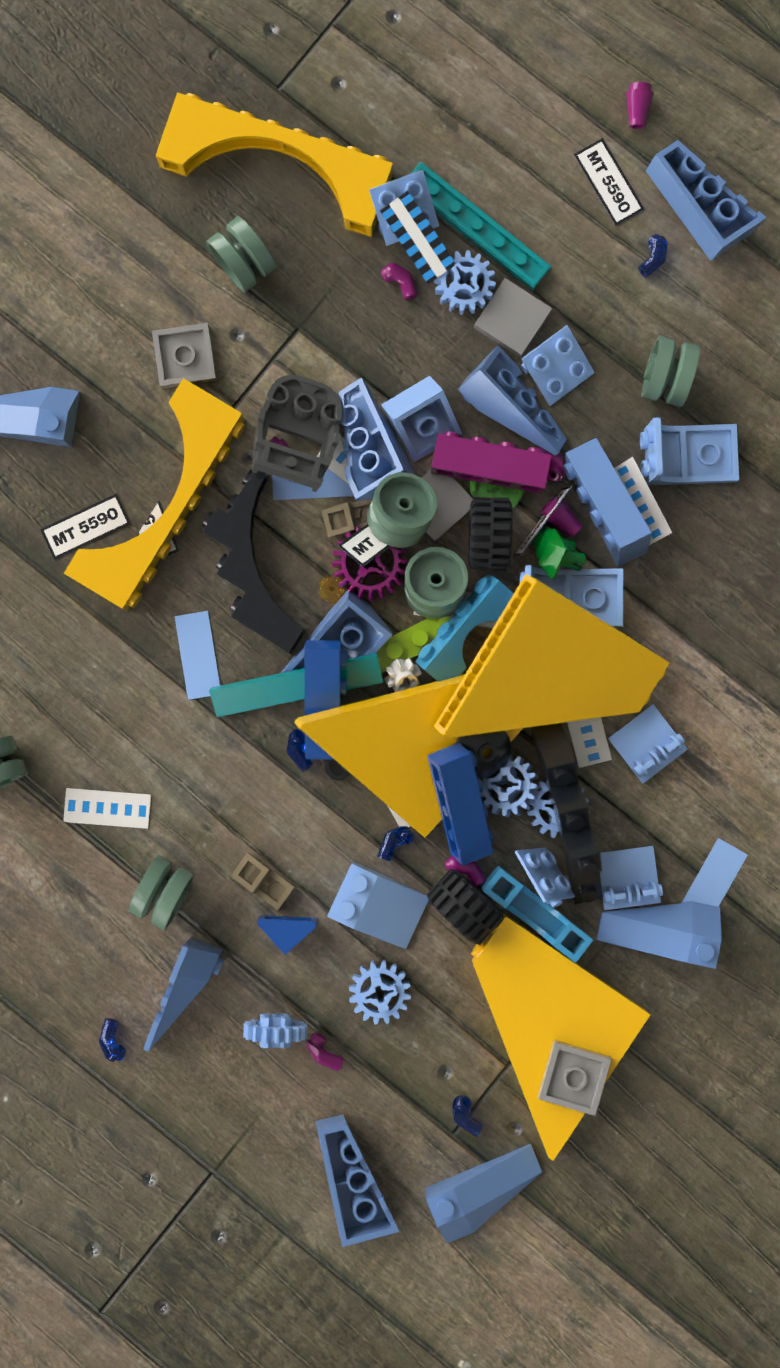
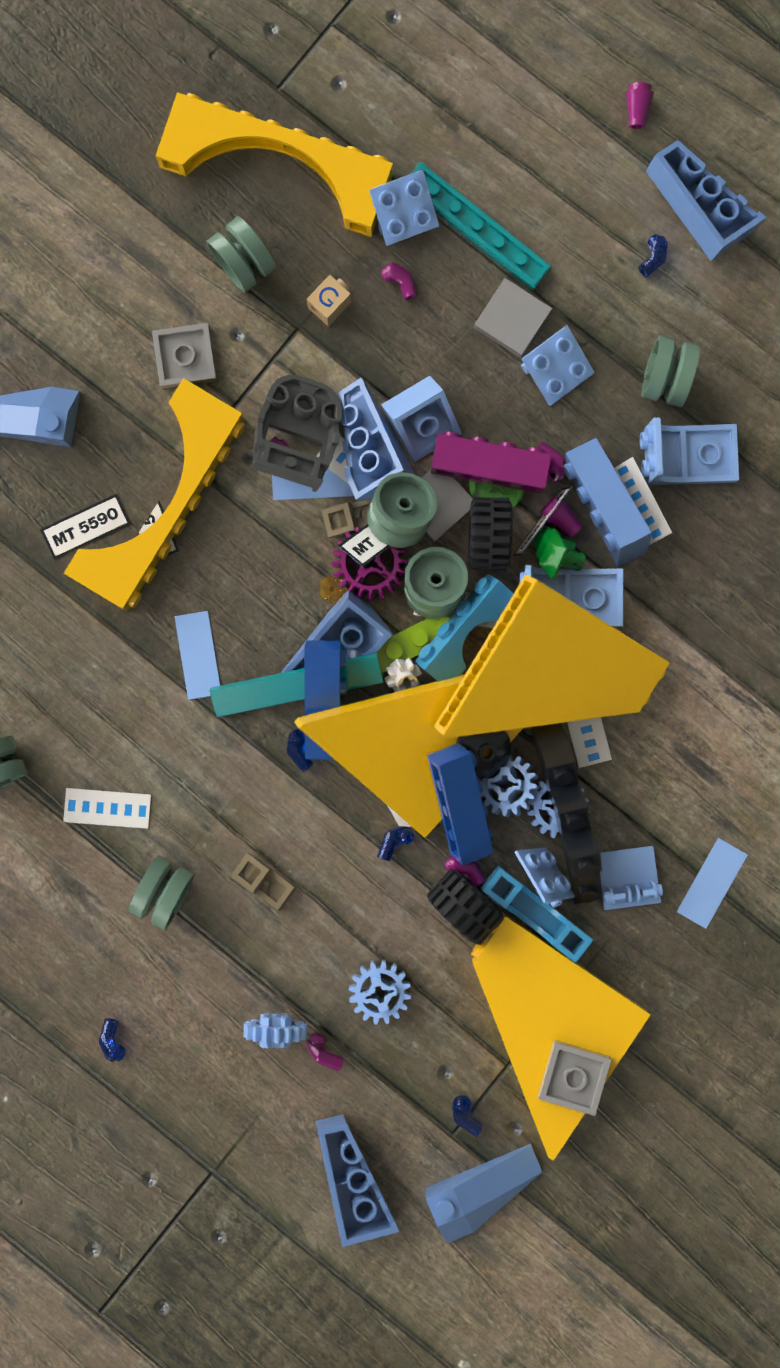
(190, 974): medium blue wedge -> none
(239, 568): black arch -> none
(286, 930): blue slope -> none
(329, 299): none -> tan brick
(335, 770): black tile -> none
(378, 905): light blue slope -> none
(417, 237): sticker -> none
(472, 293): light blue gear -> none
(501, 395): medium blue wedge -> none
(609, 181): sticker -> none
(648, 743): light blue hinge -> none
(674, 931): medium blue wedge -> none

